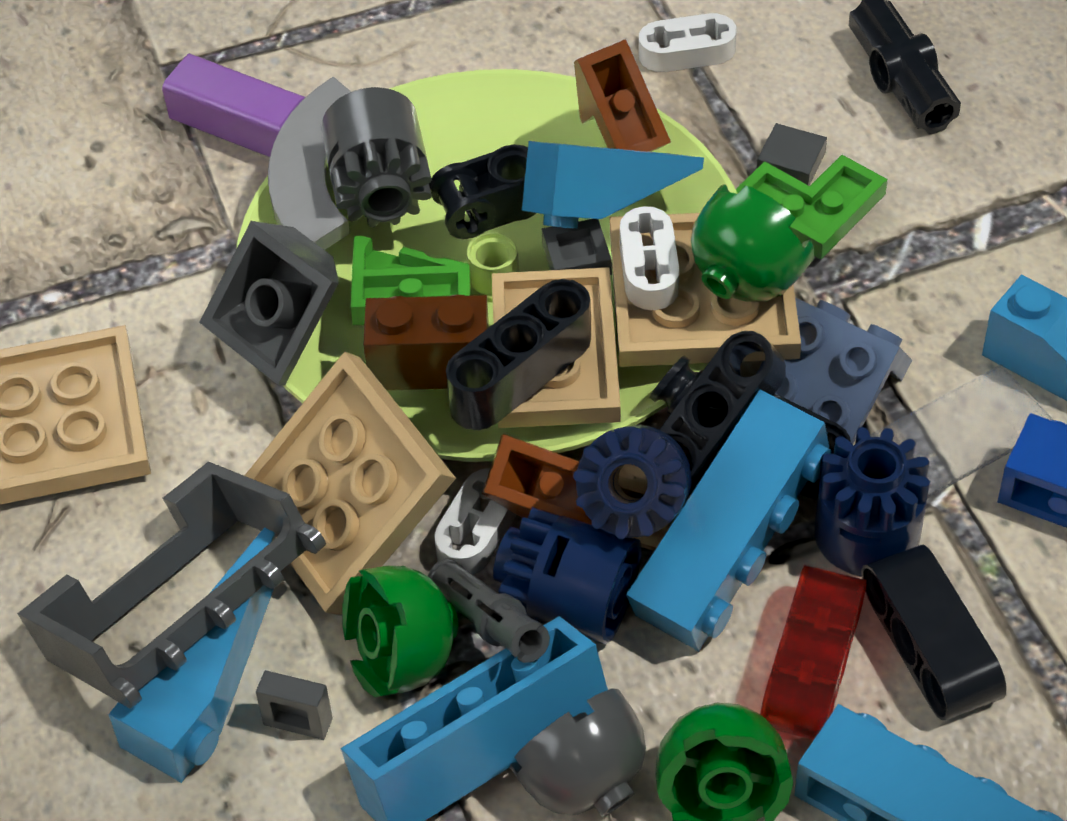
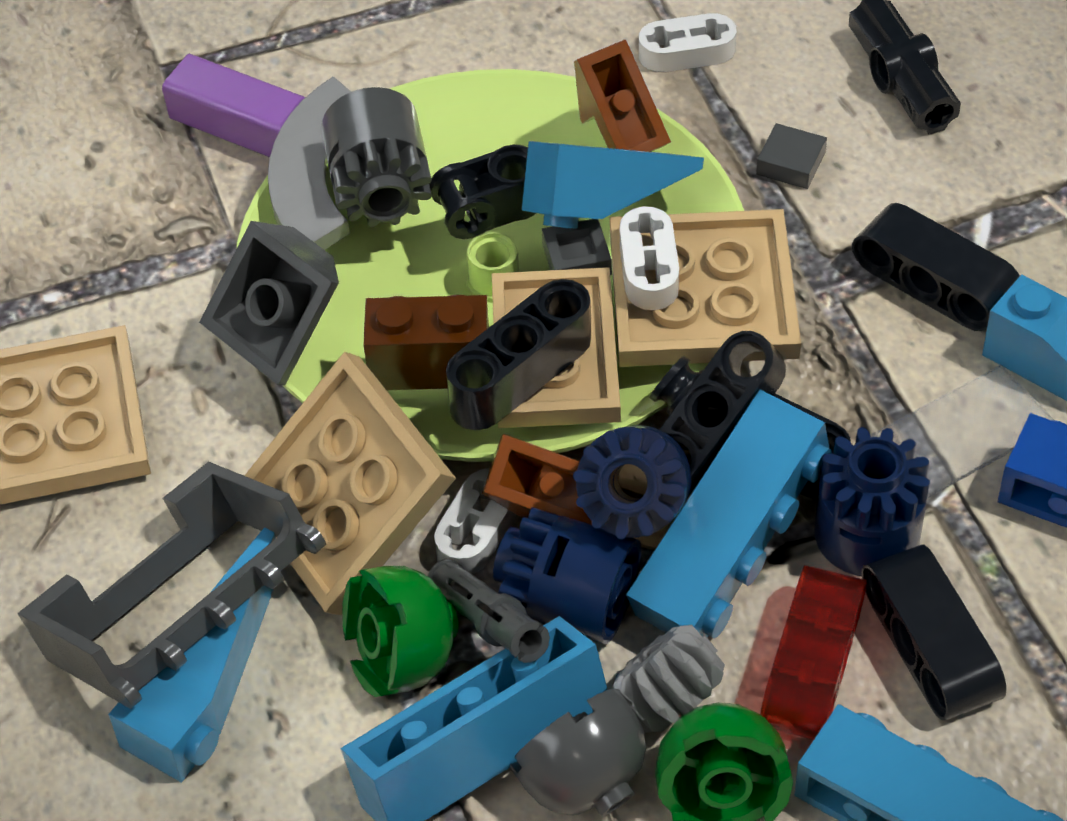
(294, 704): dark grey tile -> none
(406, 275): bright green wing -> none
(670, 677): none -> light grey gear
(747, 246): green cylinder -> none
(828, 205): bright green plate -> none
(840, 365): sand blue bracket -> none
(934, 265): none -> black beam

